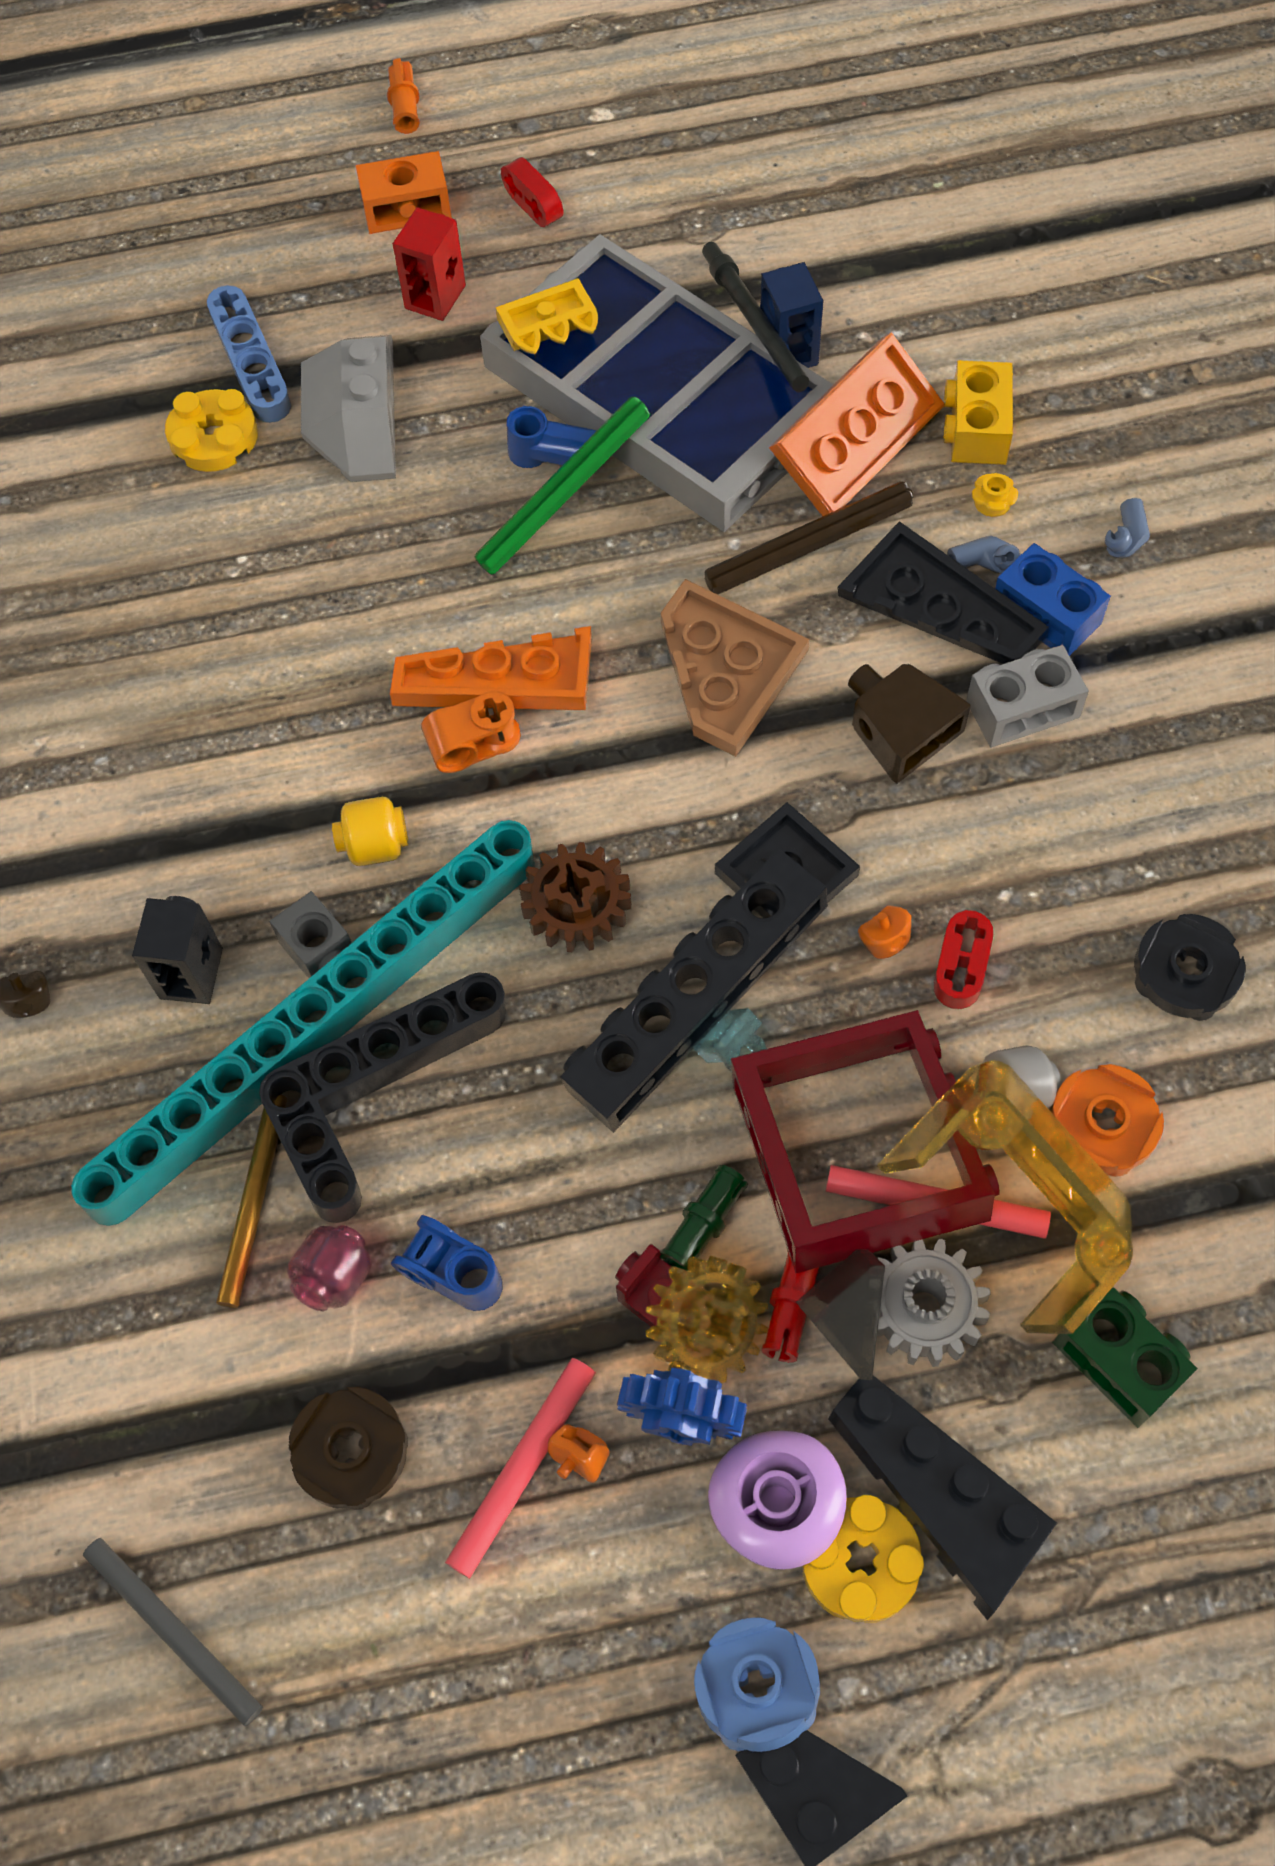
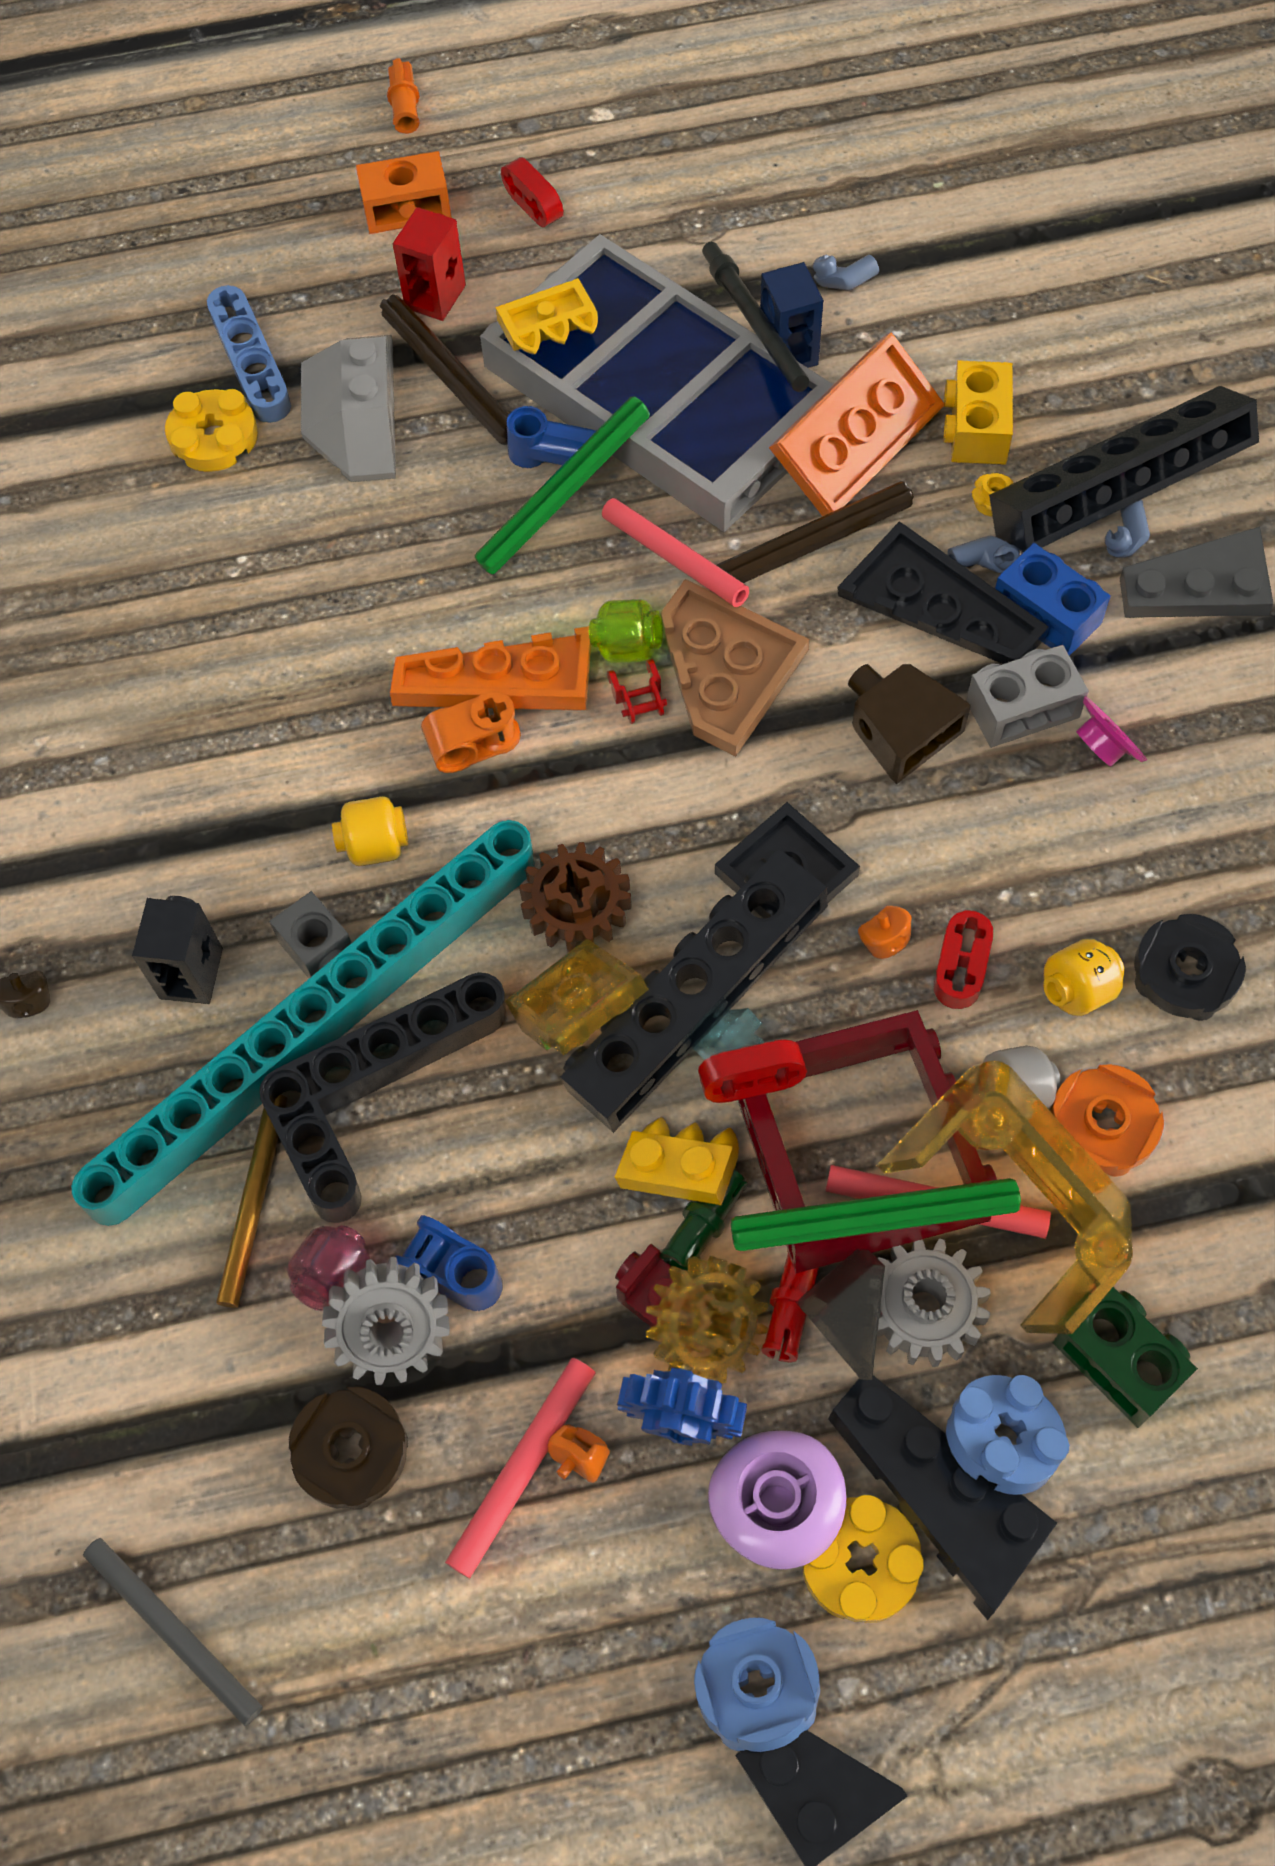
(385, 1347): none -> light grey gear
(446, 366): none -> dark brown axle
(575, 997): none -> clear yellow plate
(622, 696): none -> red piece
(626, 631): none -> clear neon green head
(675, 552): none -> coral piece
(679, 1164): none -> yellow plate
(752, 1071): none -> red beam
(847, 277): none -> sand blue arm
(875, 1214): none -> green axle
(1023, 1408): none -> medium blue plate
(1083, 977): none -> yellow head
(1106, 737): none -> dark pink piece
(1125, 468): none -> black brick
(1202, 580): none -> dark grey wing

